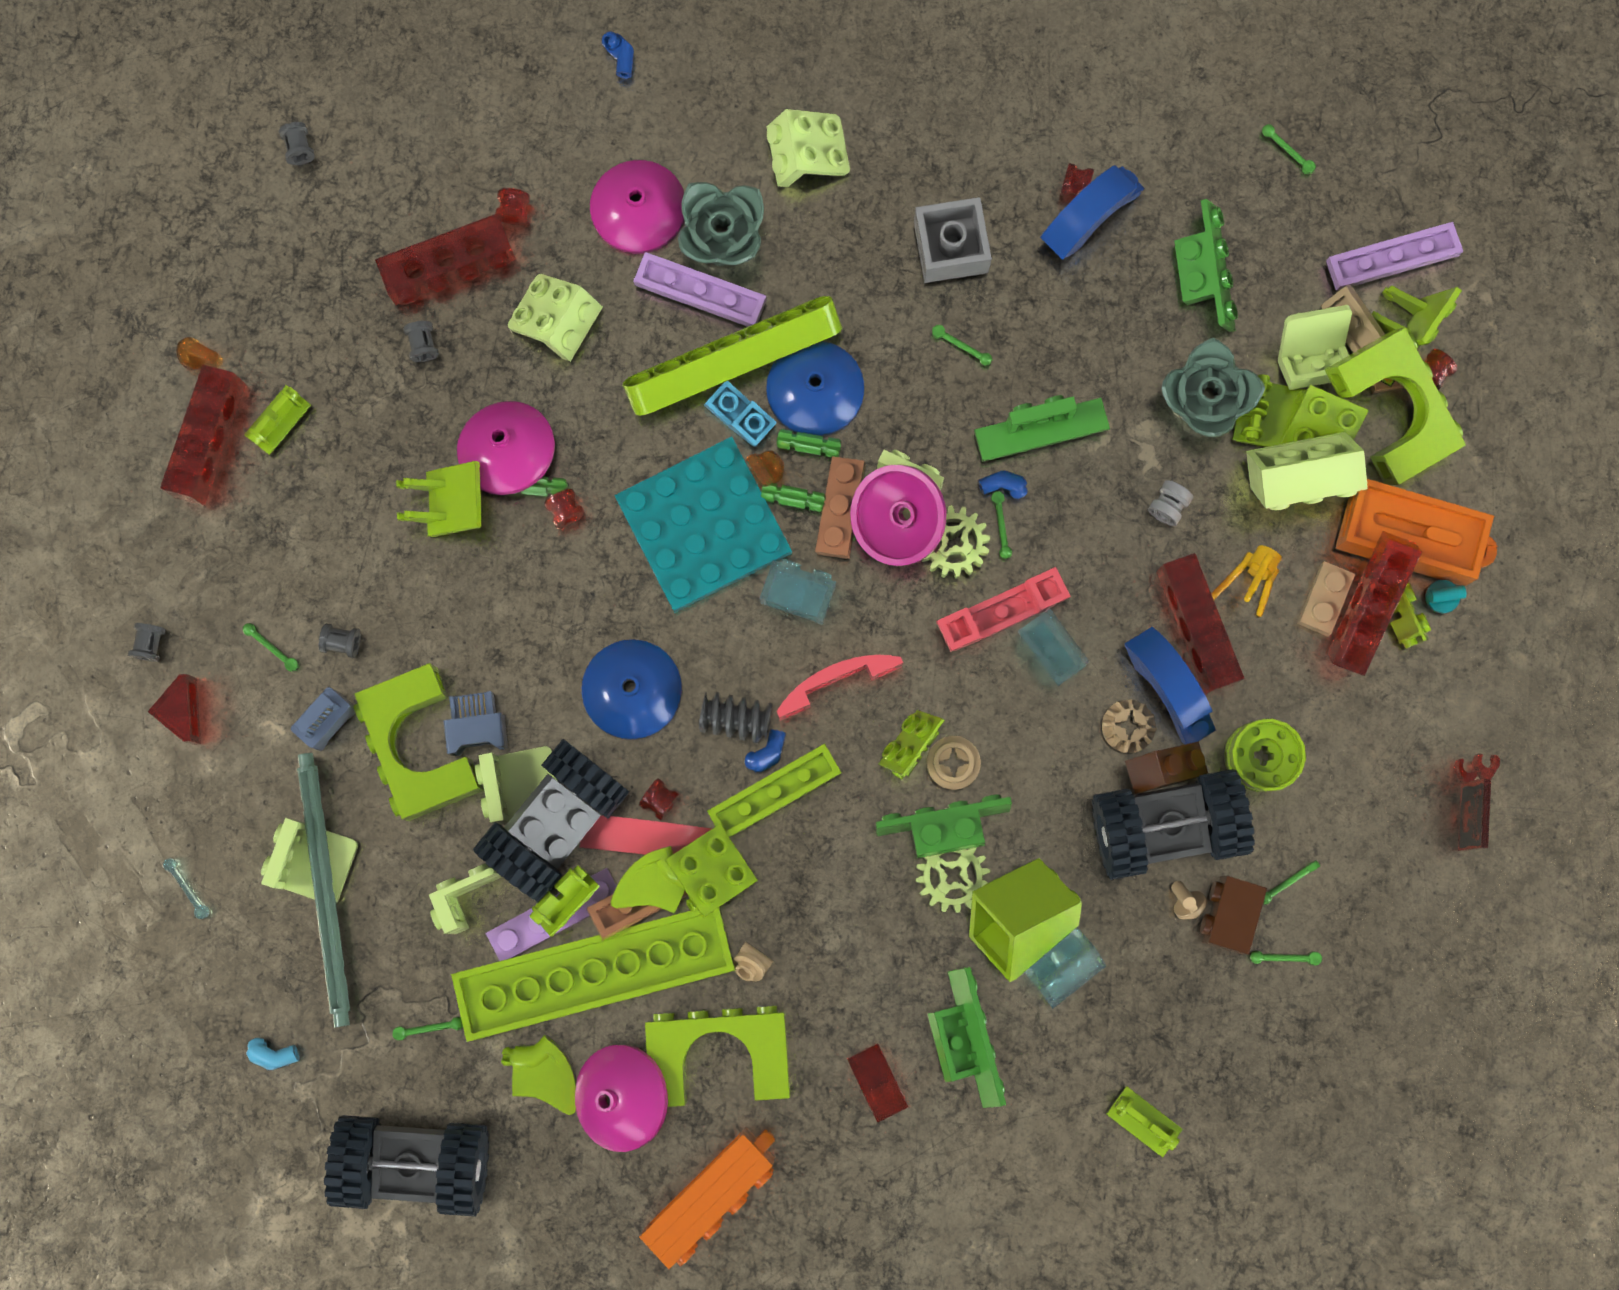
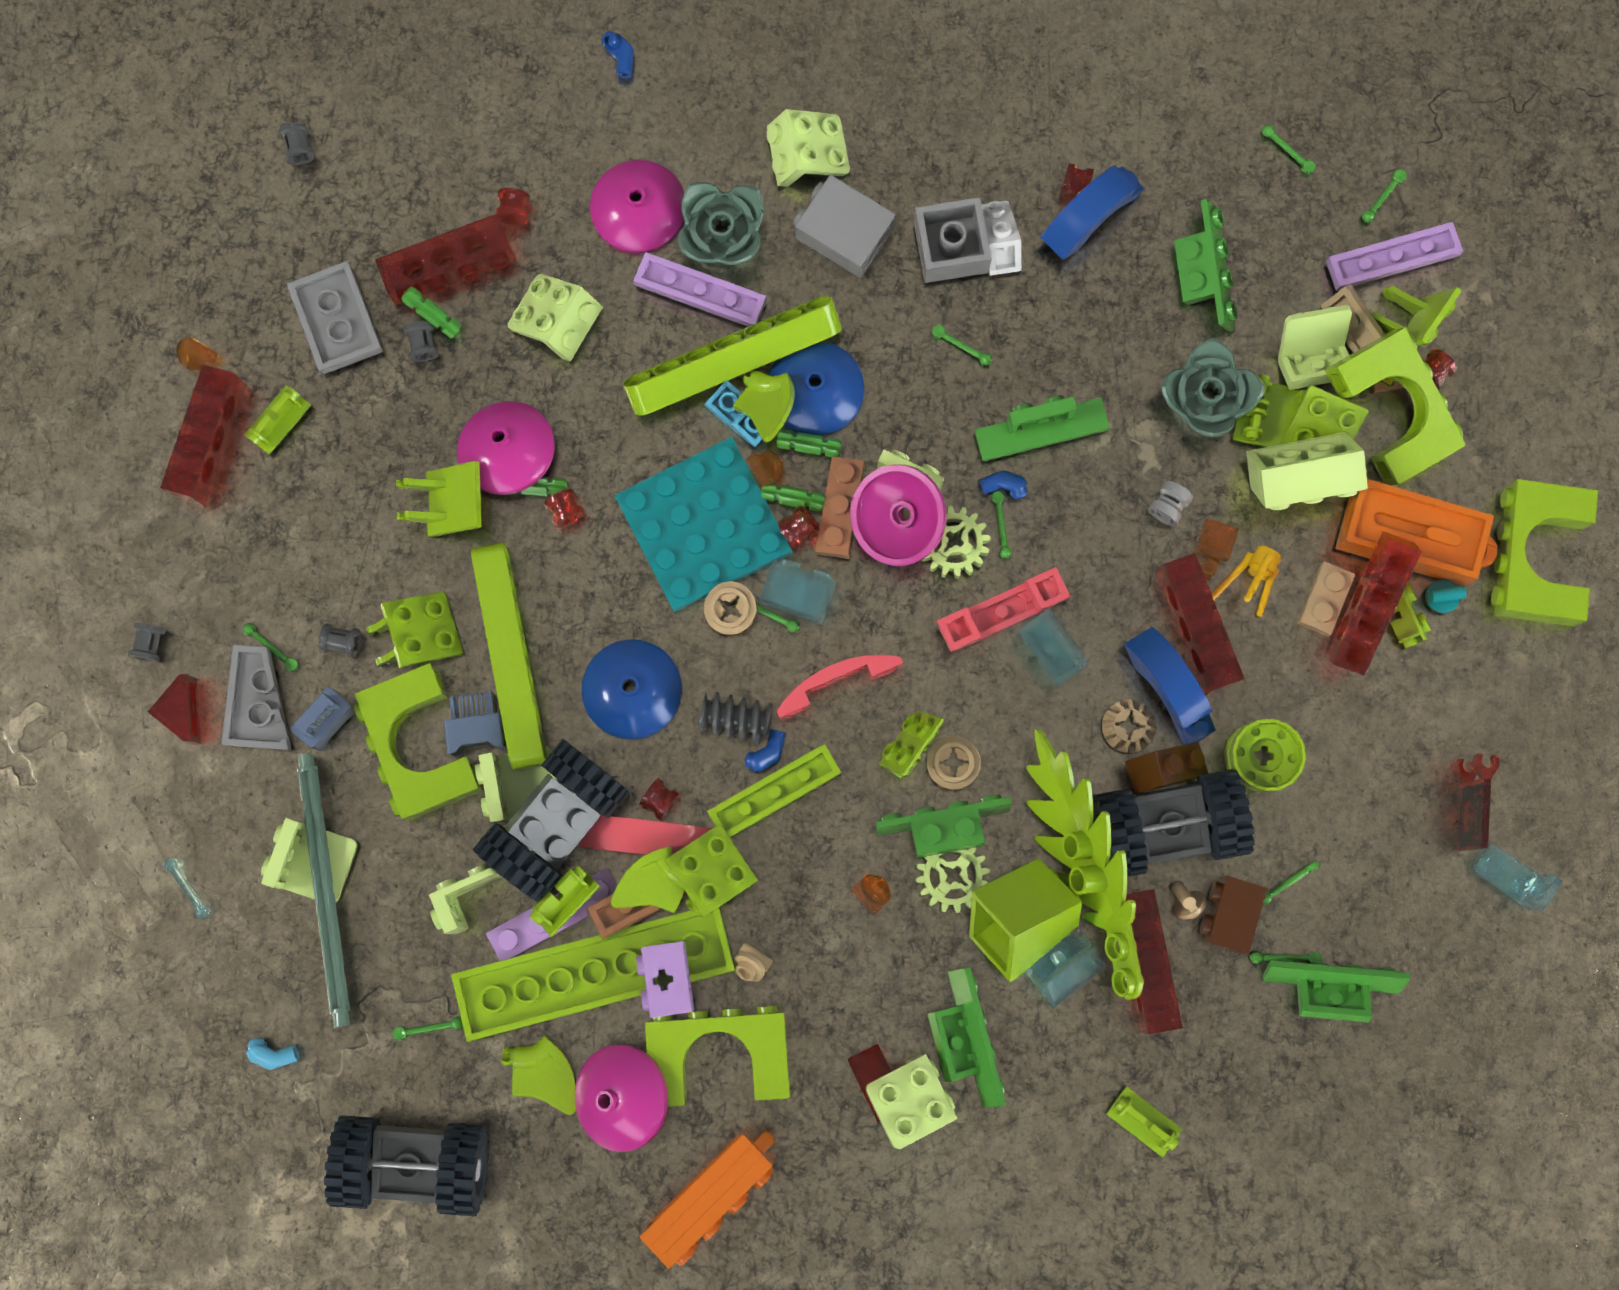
(253, 702): none -> light grey wing
(334, 317): none -> light grey plate
(419, 630): none -> lime plate
(431, 312): none -> bright green axle
(509, 656): none -> lime beam
(679, 995): none -> lavender brick
(715, 611): none -> tan gear
(766, 402): none -> lime arm
(792, 625): none -> bright green hinge
(798, 526): none -> clear red wheel
(844, 225): none -> light grey brick
(872, 892): none -> clear orange plate
(911, 1101): none -> yellowish green bracket
(1002, 238): none -> white bracket
(1087, 852): none -> lime plant
(1158, 1002): none -> clear red brick
(1216, 544): none -> clear orange plate
(1335, 990): none -> bright green bracket
(1397, 178): none -> bright green hinge
(1516, 879): none -> clear light blue bracket
(1518, 588): none -> lime arch

